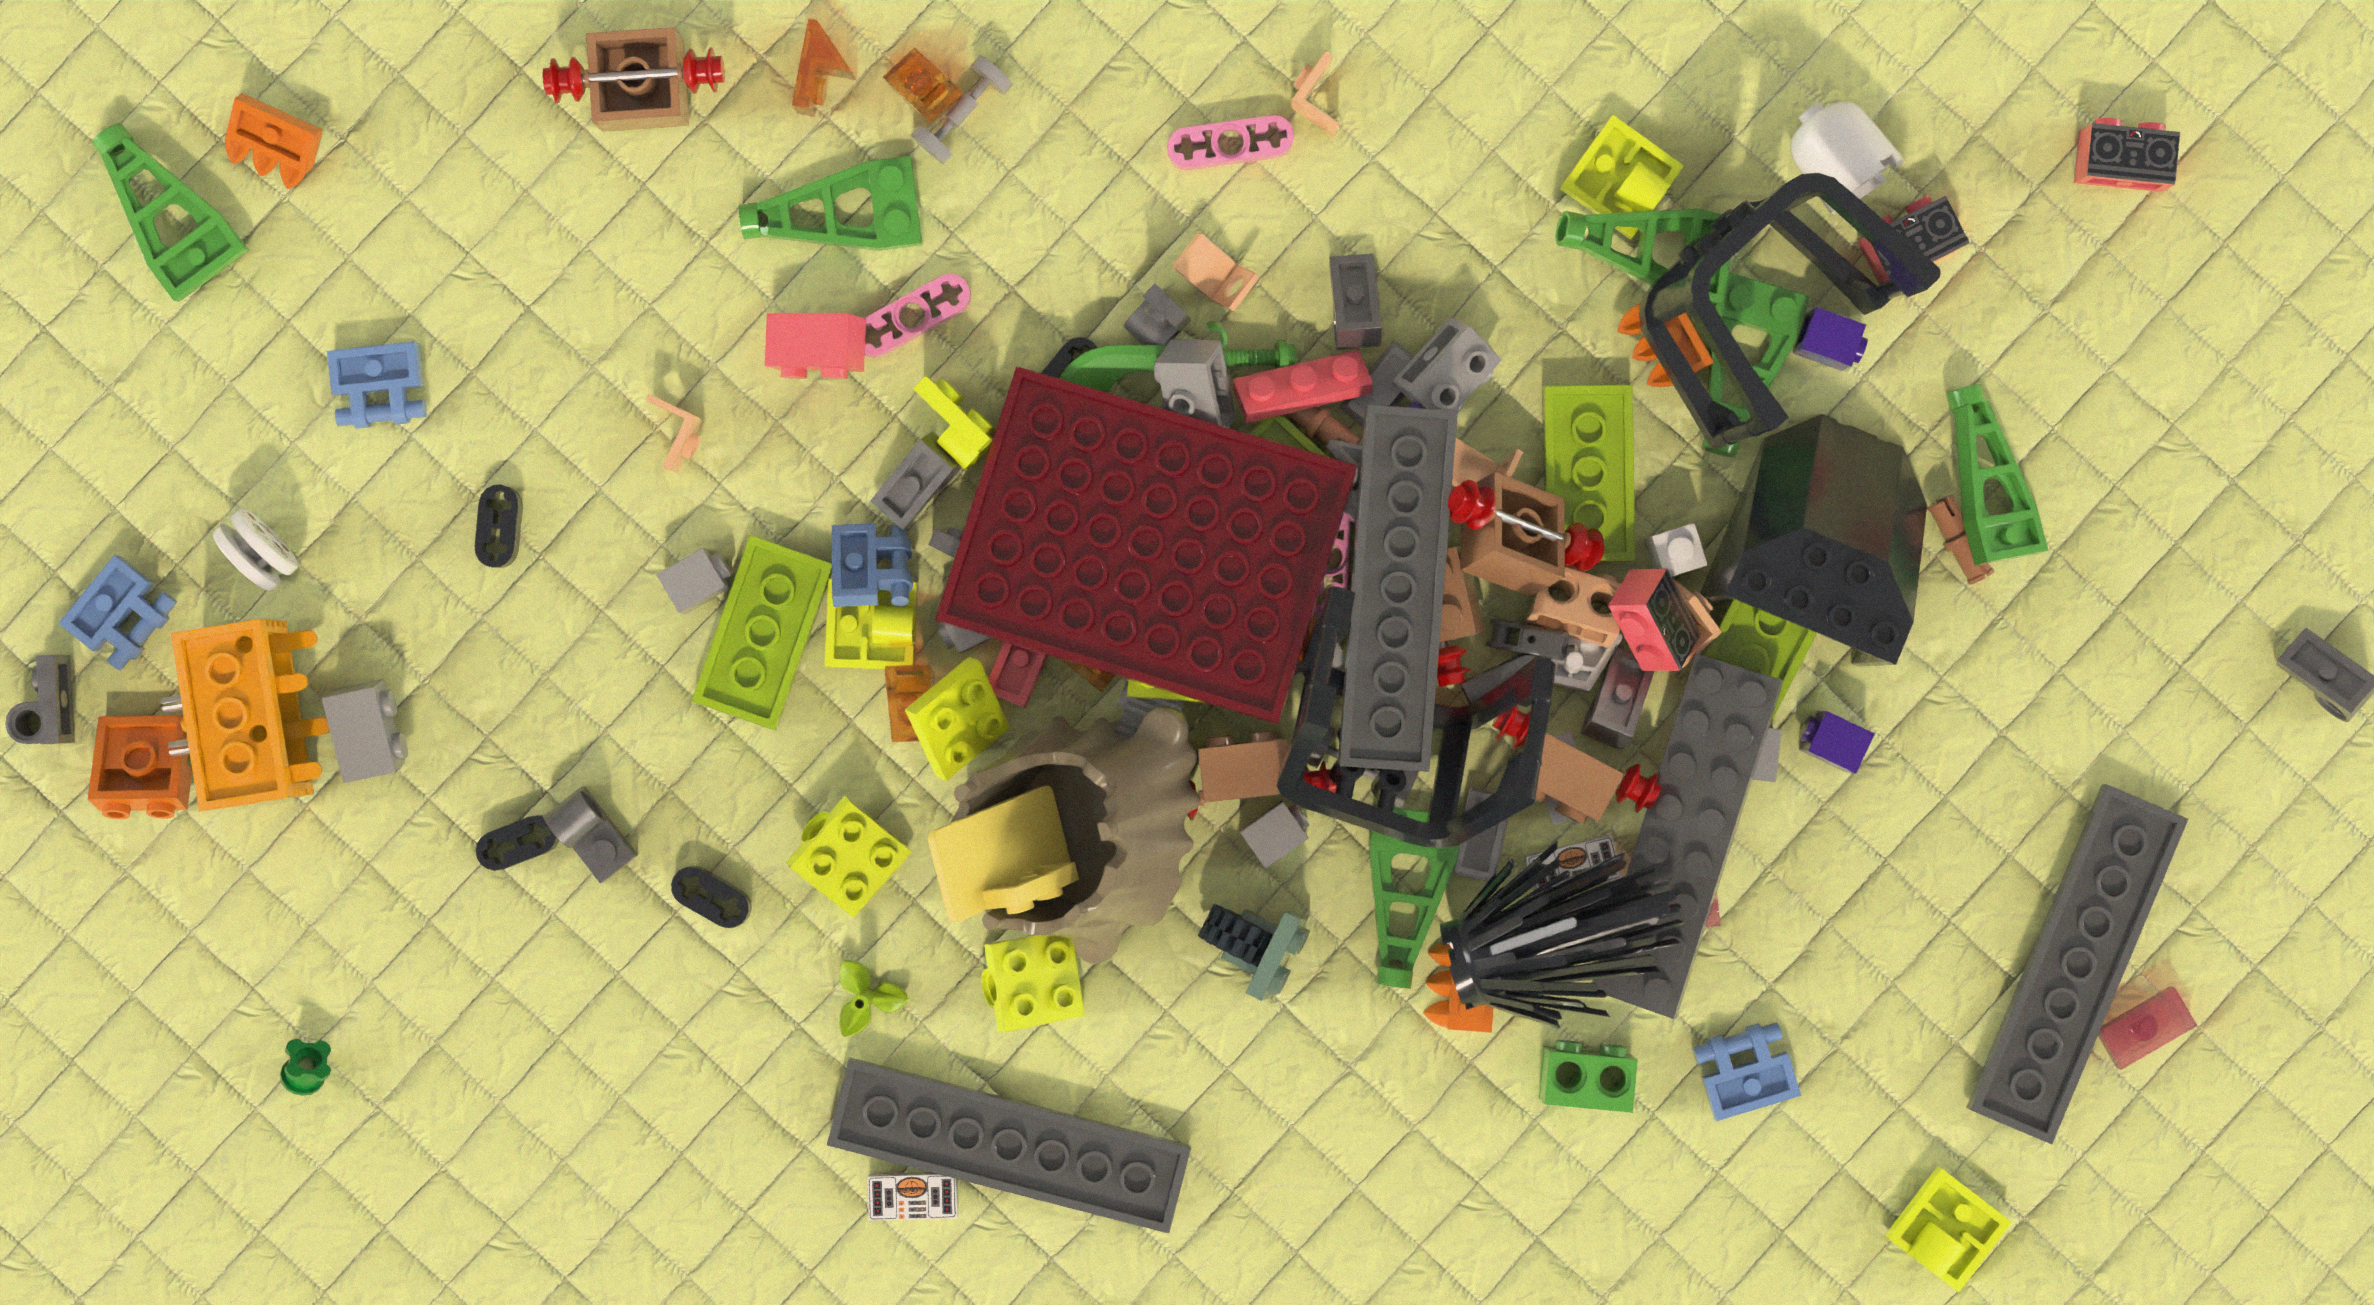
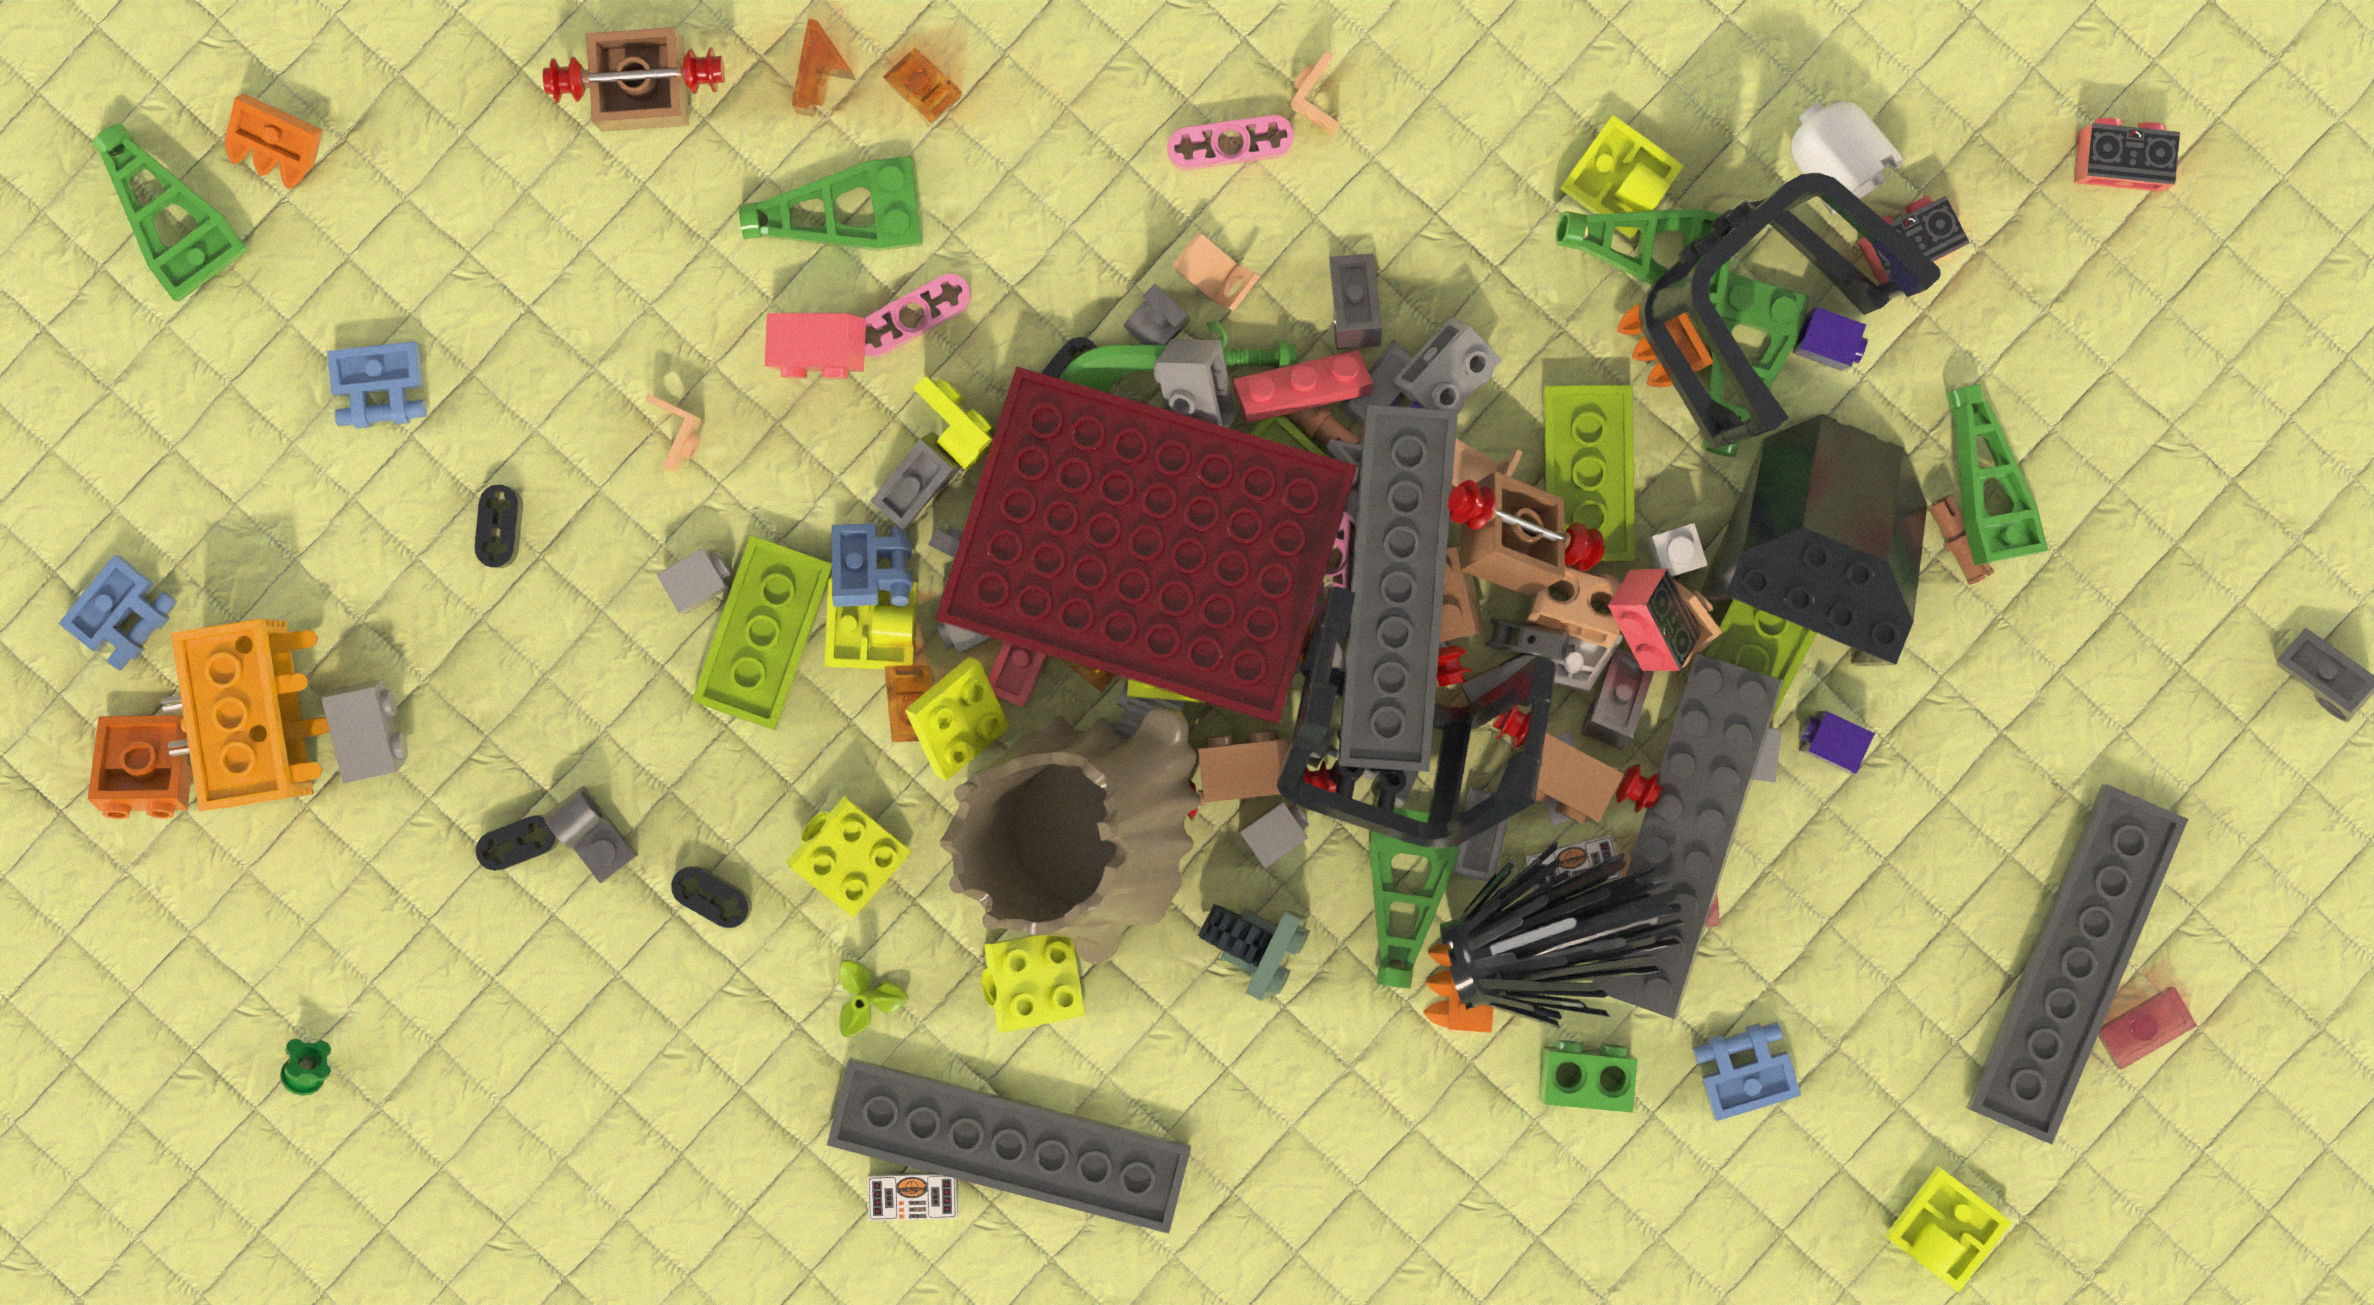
(54, 706): flat silver plate -> none
(255, 549): white head -> none
(963, 107): light grey wheel -> none
(1003, 856): light yellow bracket -> none

